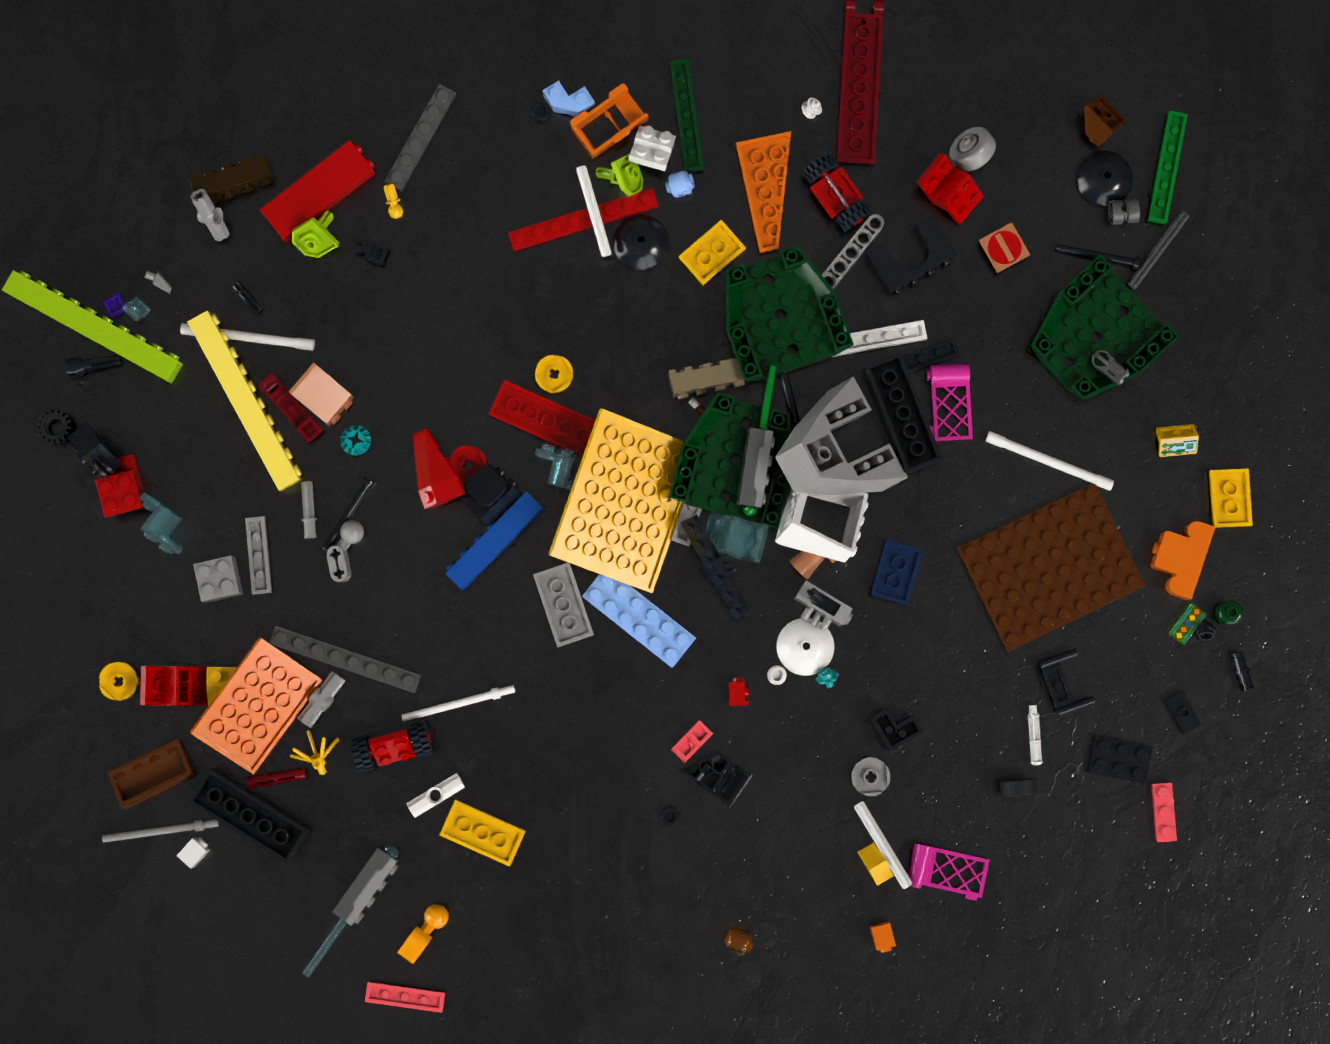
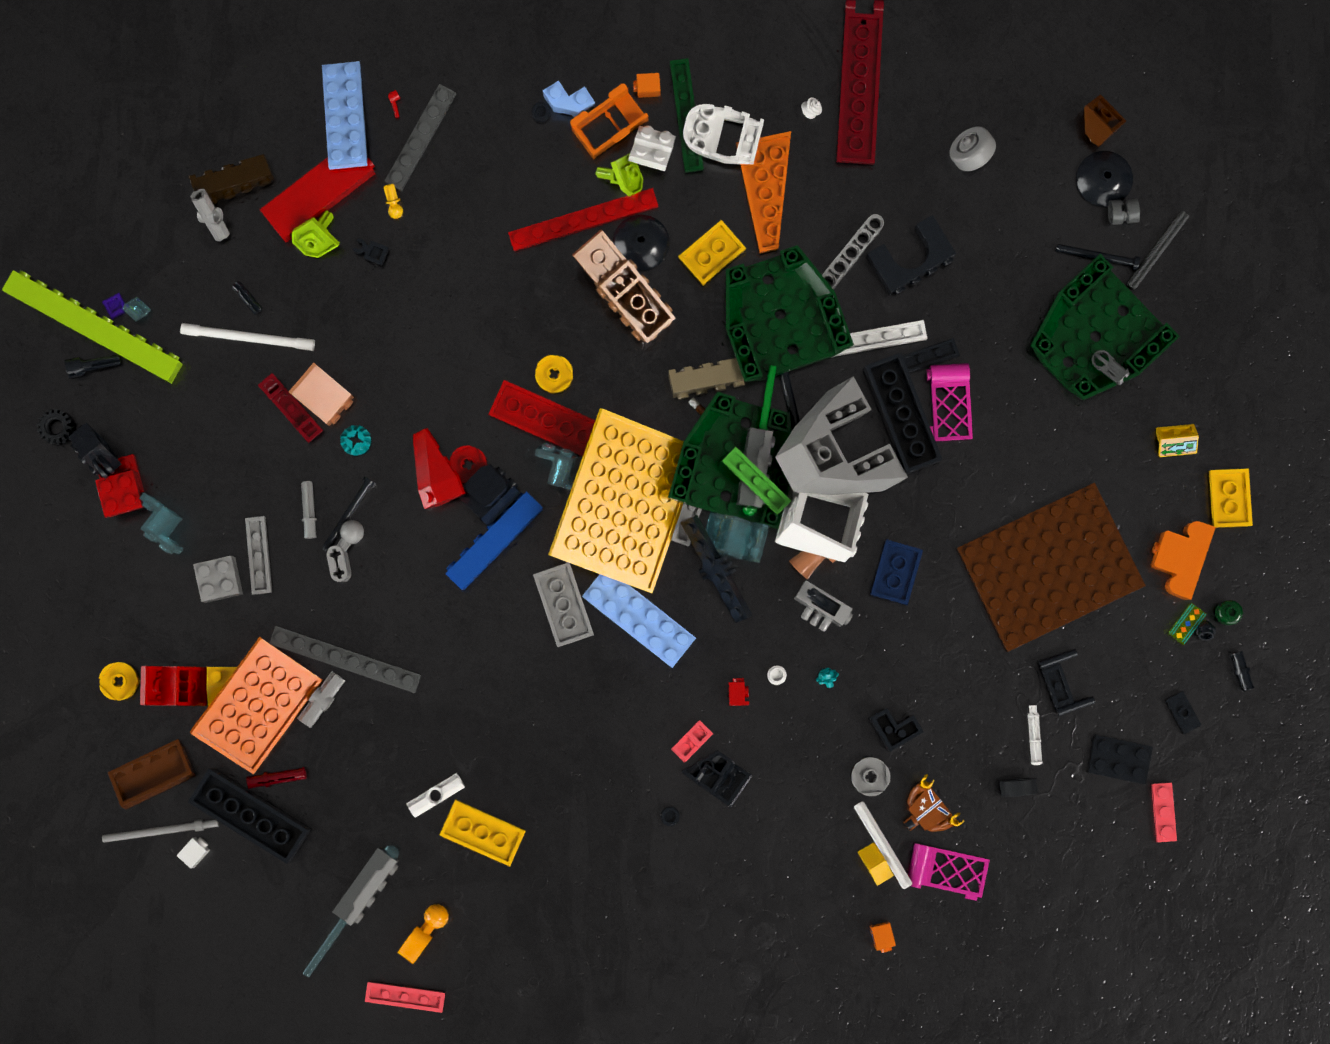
(158, 281): light grey bar -> none
(244, 400): light yellow brick -> none
(318, 758): yellow plant -> none
(344, 115): none -> light blue plate
(391, 747): plate -> none
(393, 97): none -> red hand
(495, 693): white bar -> none
(593, 211): white axle -> none
(624, 287): none -> medium nougat wedge
(647, 85): none -> orange brick
(680, 184): light blue head -> none
(704, 129): none -> white slope
(739, 941): clear orange head -> none
(756, 480): none -> bright green plate
(791, 649): white dish -> none
(836, 192): plate -> none
(928, 809): none -> dark orange torso
(950, 188): red bracket -> none
(1003, 442): white piece -> none
(1004, 247): piece -> none
(1167, 167): green plate -> none

